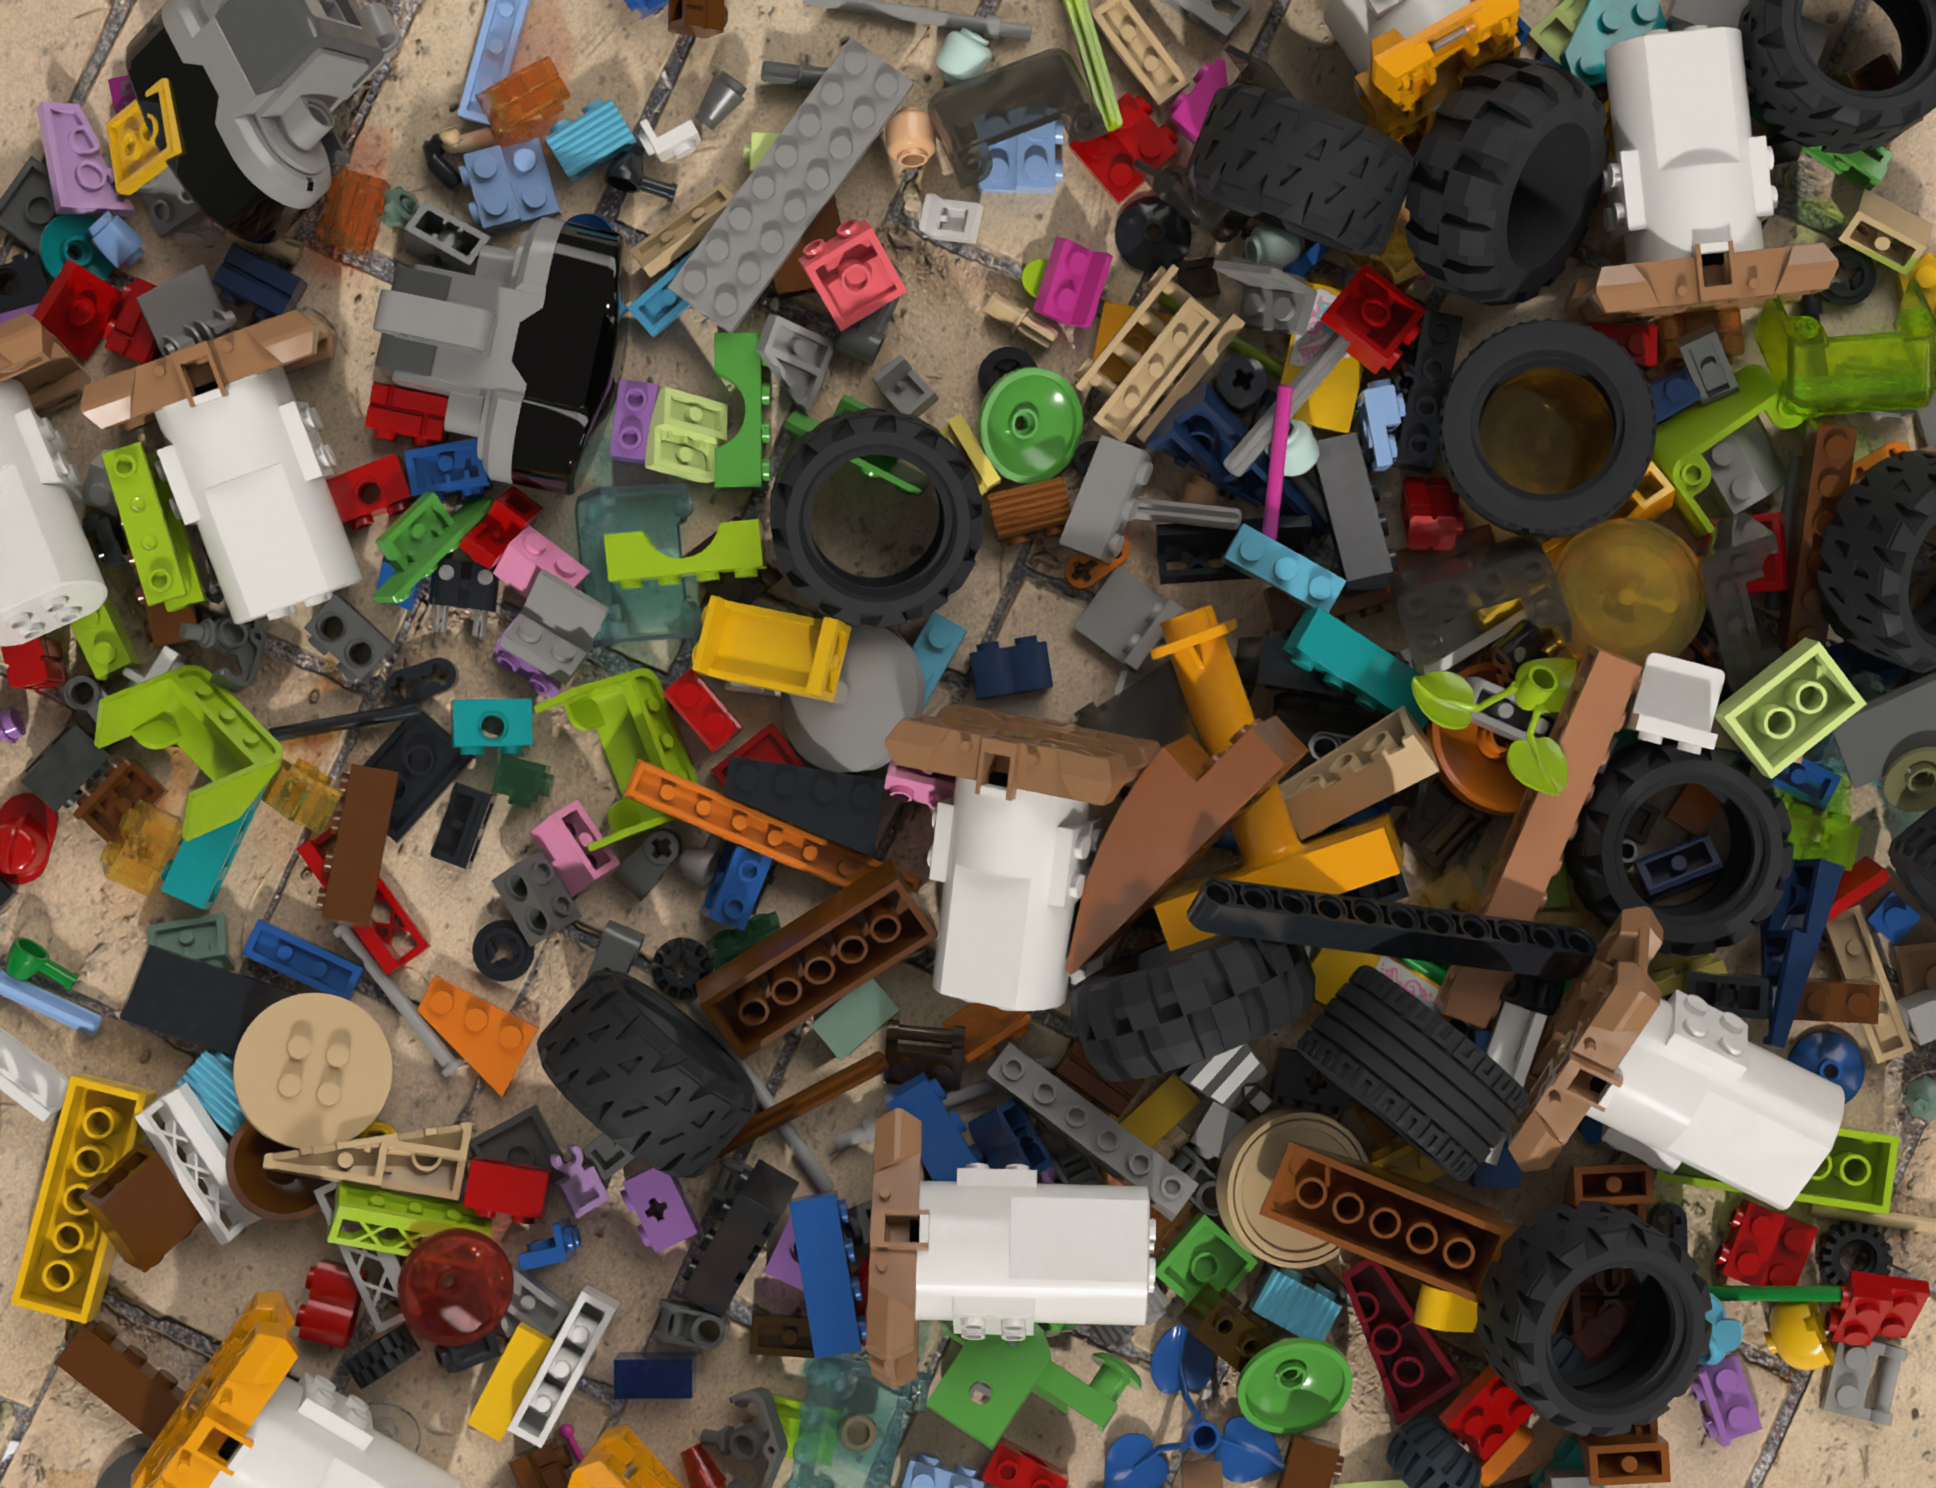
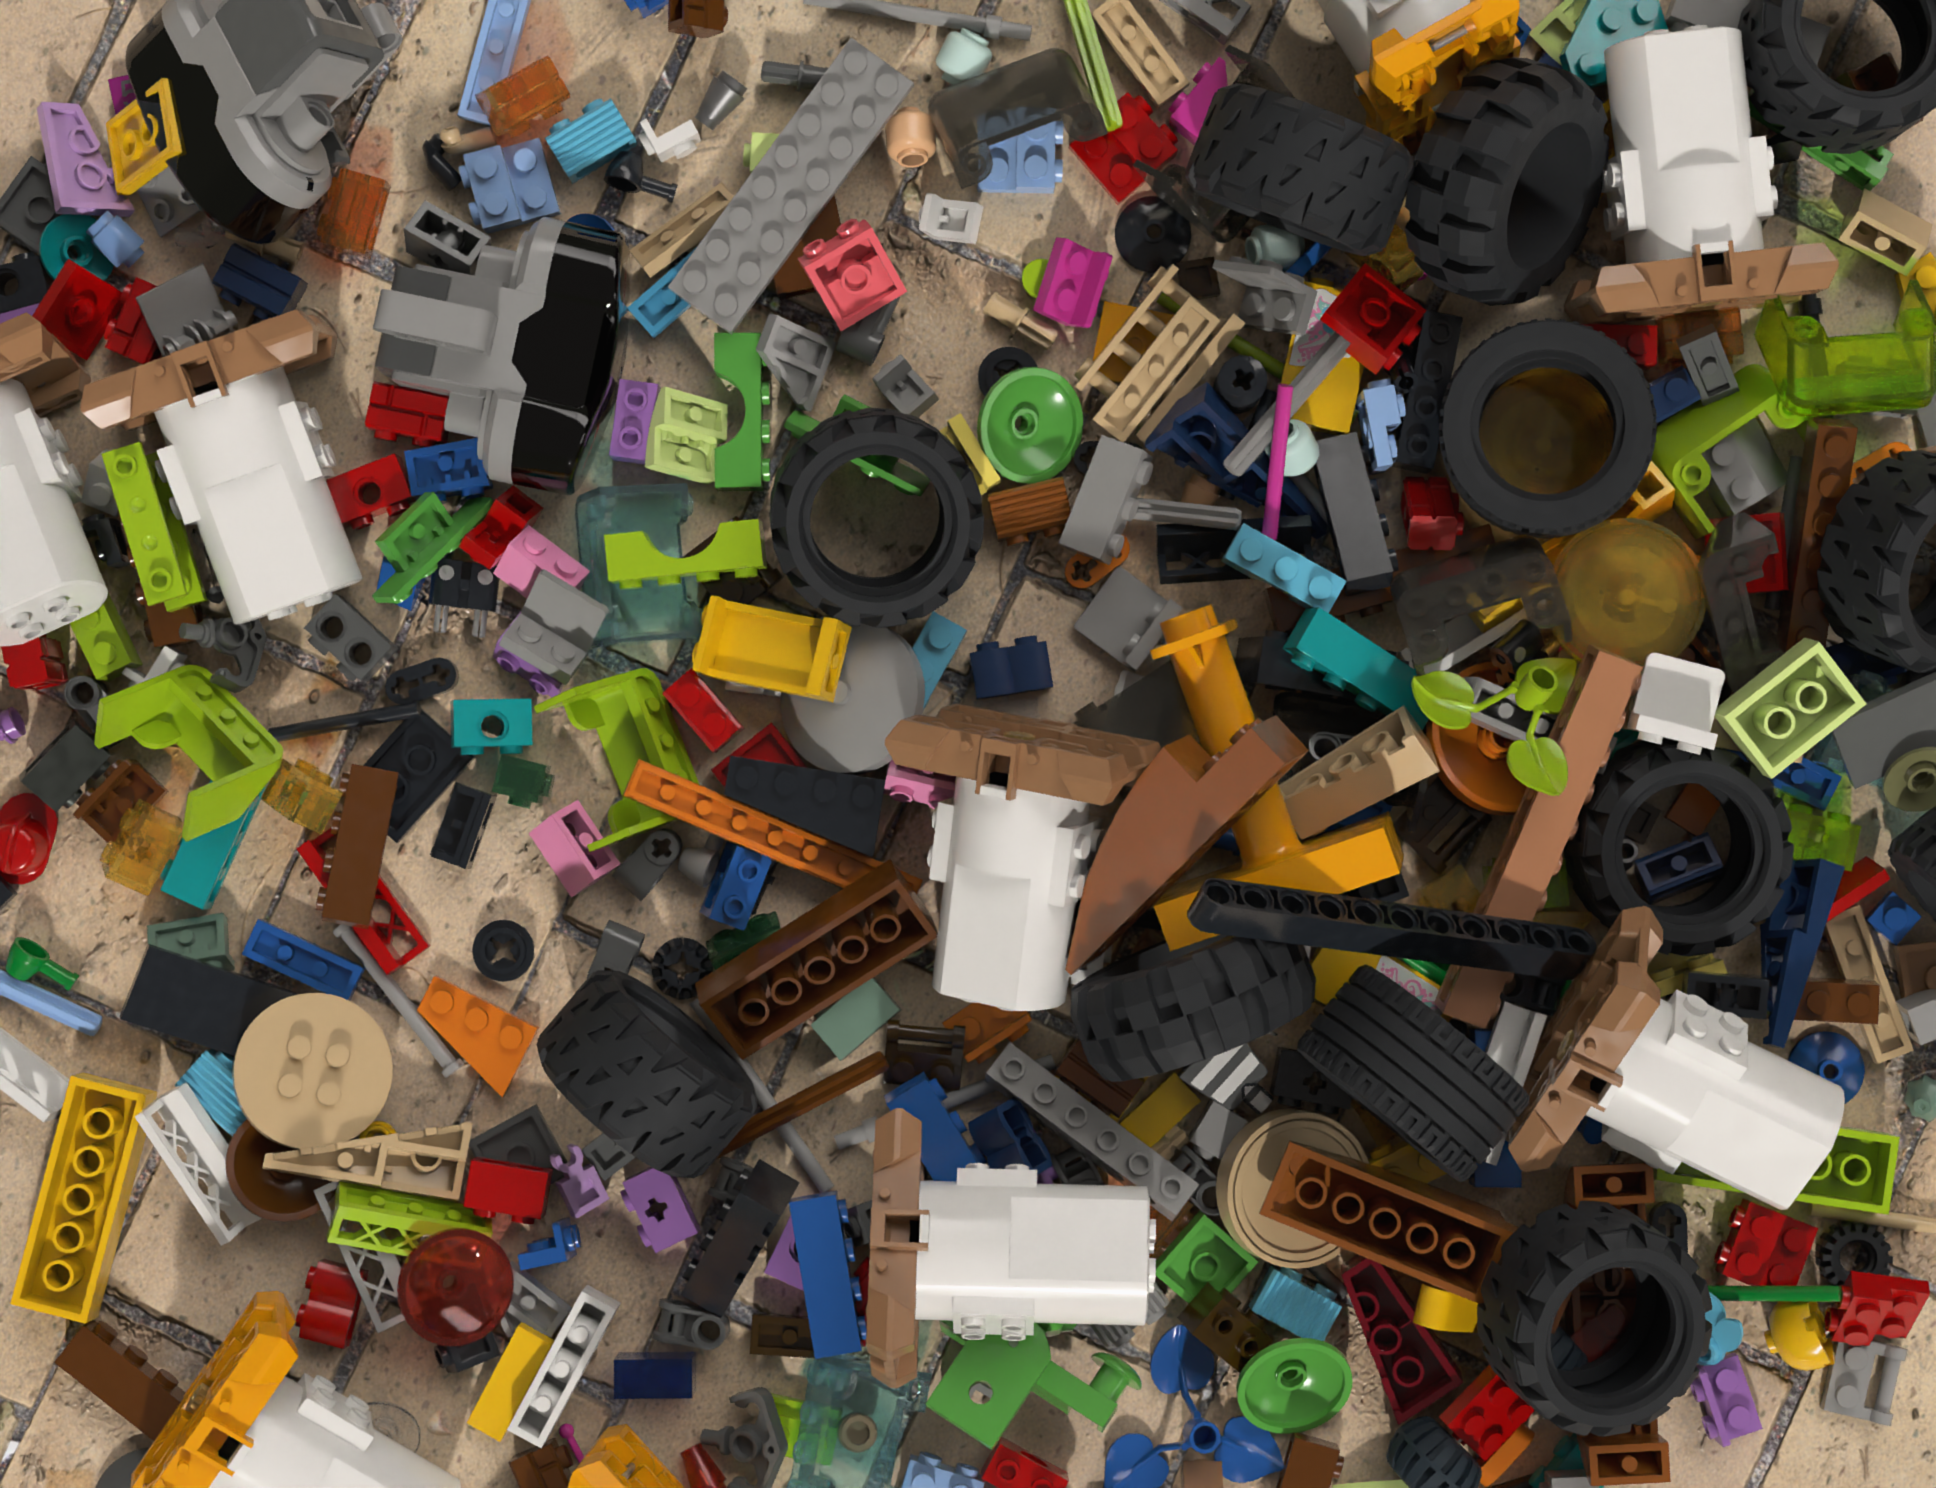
(141, 1208): reddish brown brick -> none
(382, 1356): black tyre -> none
(398, 207): sand green piece -> none
(536, 898): dark grey brick -> none
(1860, 283): black gear -> none

